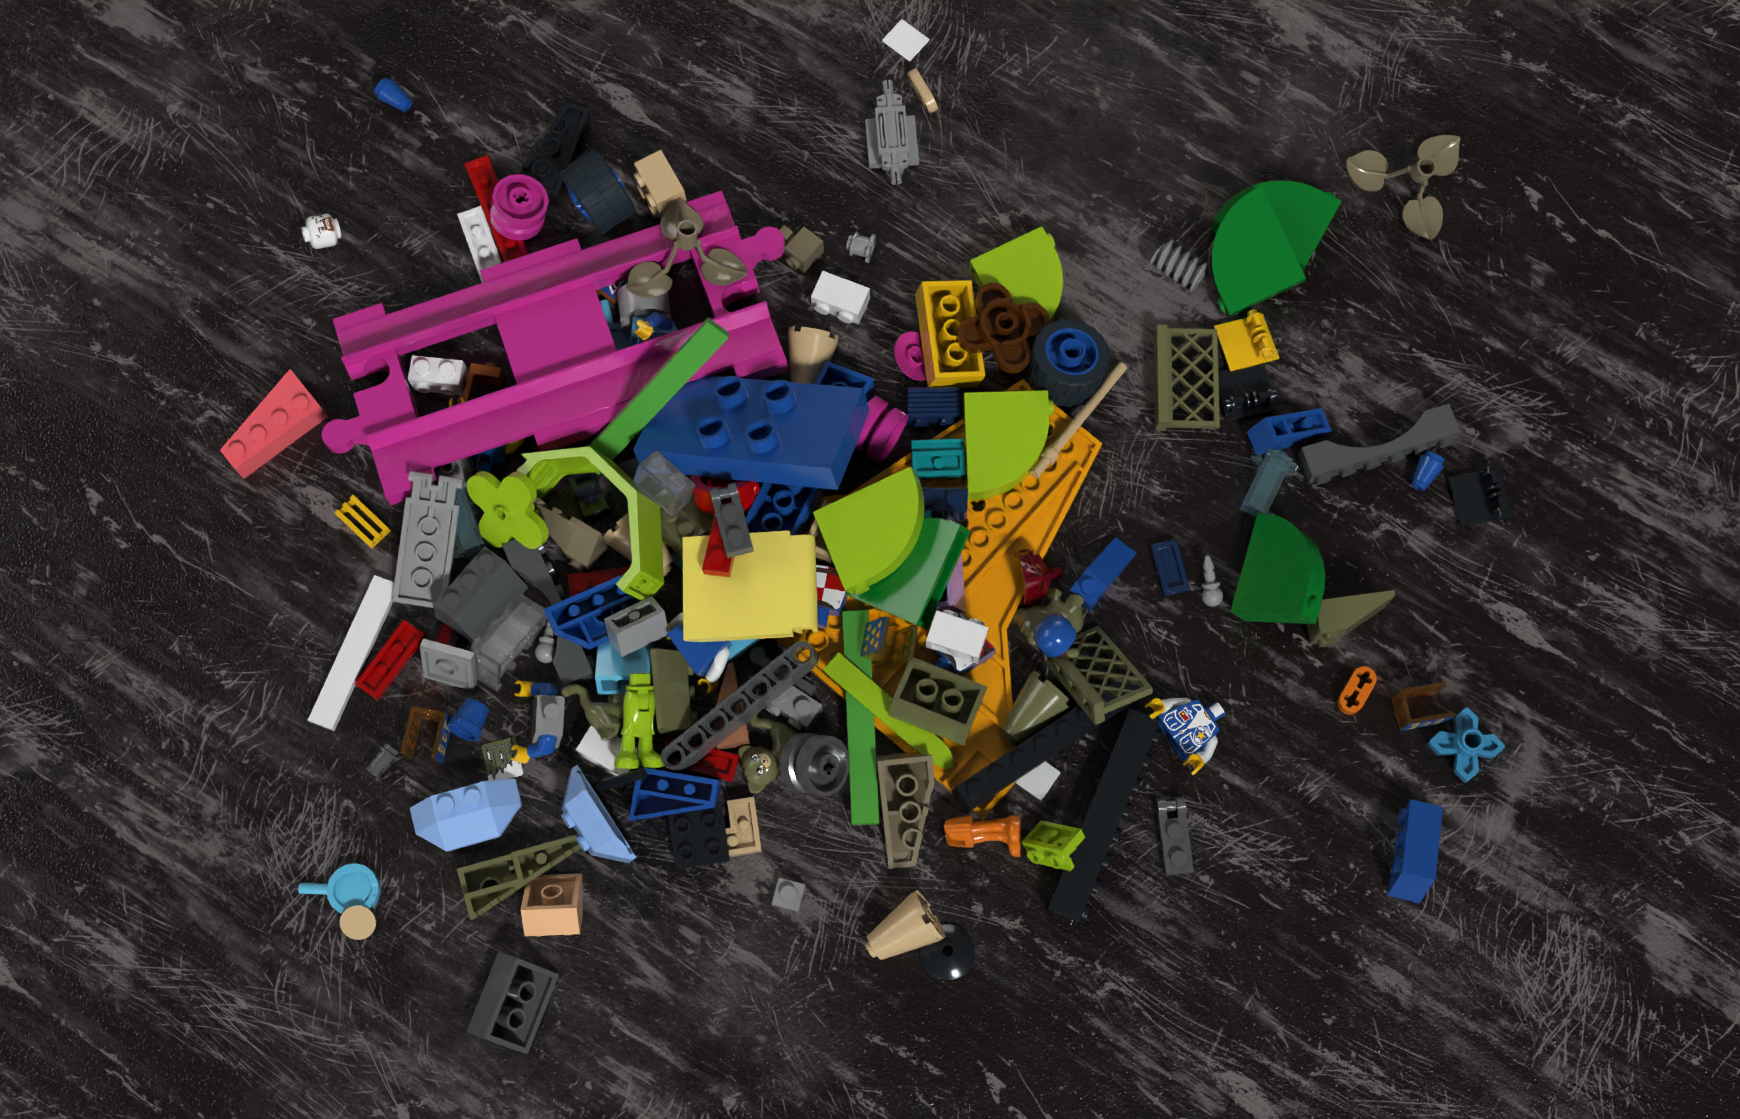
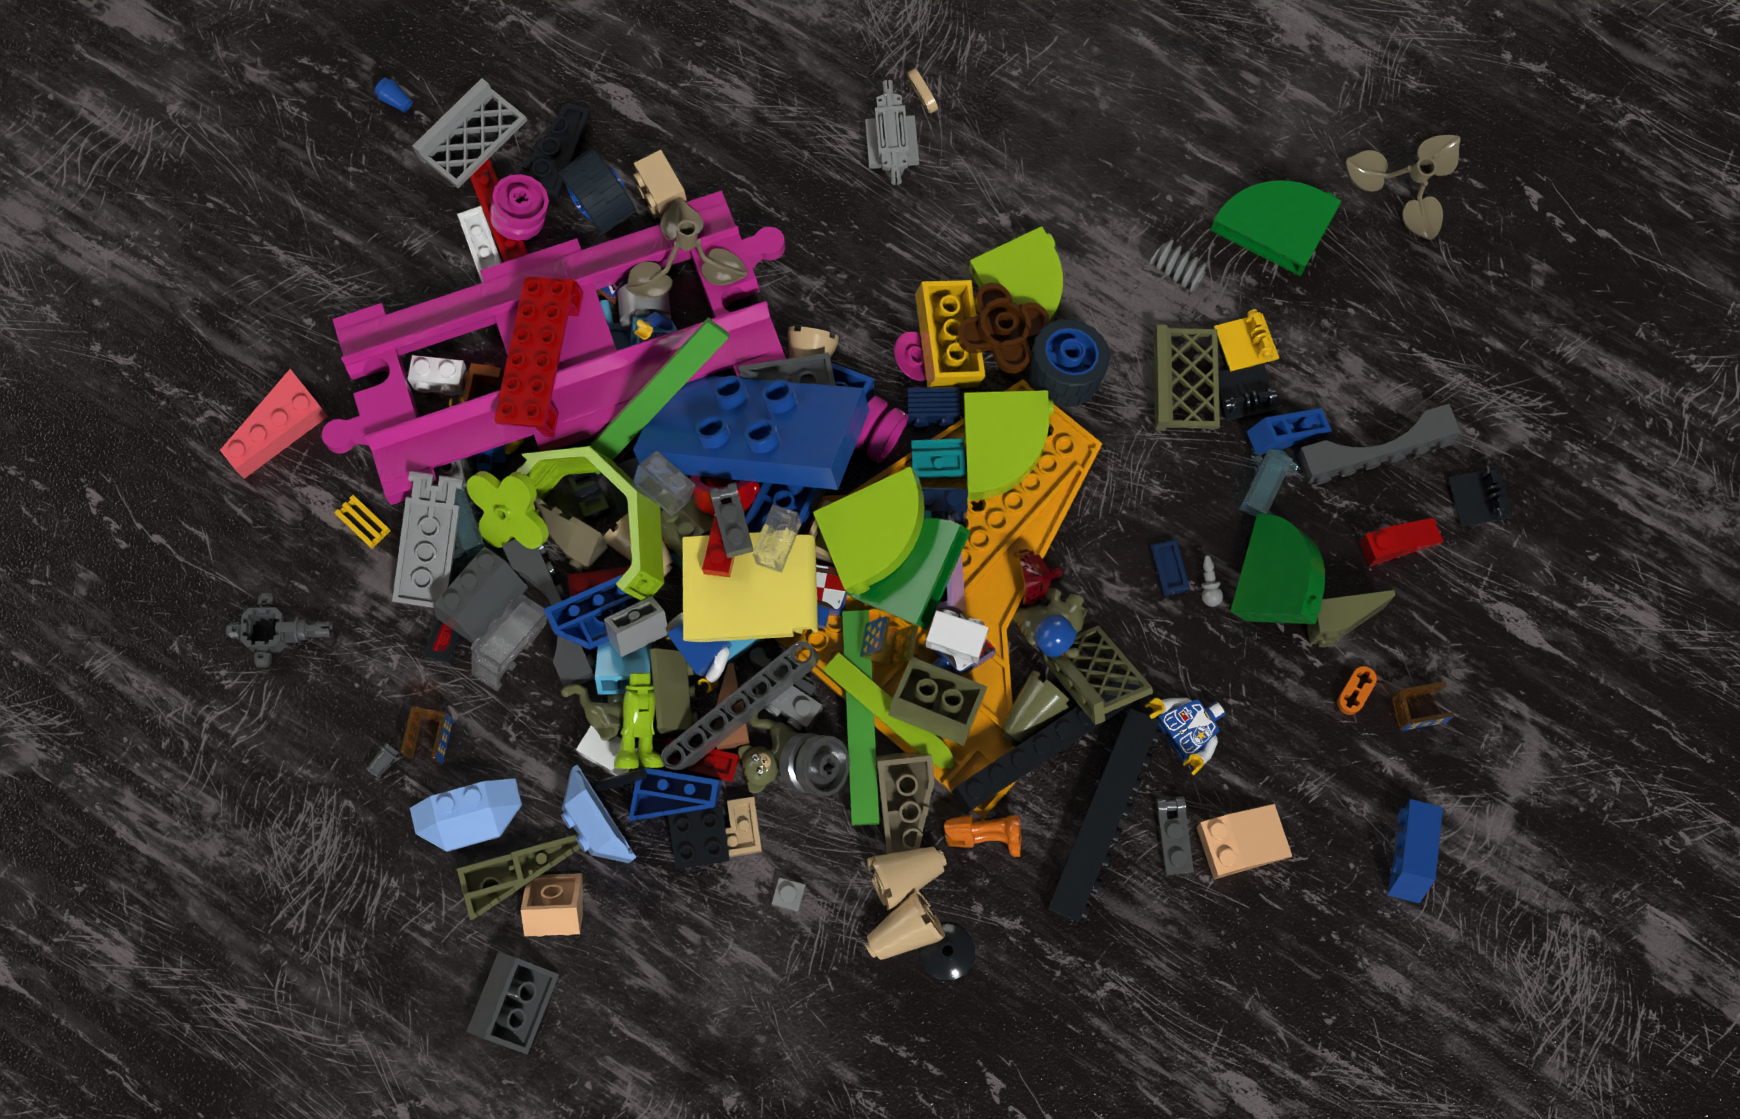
(287, 628): none -> dark grey piece
(321, 231): white head -> none
(348, 887): medium azure piece -> none
(353, 654): white tile -> none
(357, 922): tan sticker -> none
(390, 660): red plate -> none
(448, 664): light grey tile -> none
(452, 123): none -> light grey fence
(469, 720): blue piece -> none
(498, 759): sticker -> none
(536, 353): none -> red bracket
(546, 649): light grey bar -> none
(546, 720): torso -> none
(776, 538): none -> clear brick
(802, 248): dark tan brick -> none
(805, 369): none -> dark grey wing
(840, 298): white brick -> none
(861, 245): light grey brick -> none
(904, 873): none -> tan cone
(905, 40): white sticker -> none
(1039, 780): white sticker -> none
(1050, 453): tan bar -> none
(1052, 844): lime bracket -> none
(1102, 573): blue slope -> none
(1243, 840): none -> light nougat slope
(1252, 255): green brick -> none
(1399, 540): none -> red slope
(1427, 469): blue cone -> none
(1466, 755): dark azure plant -> none

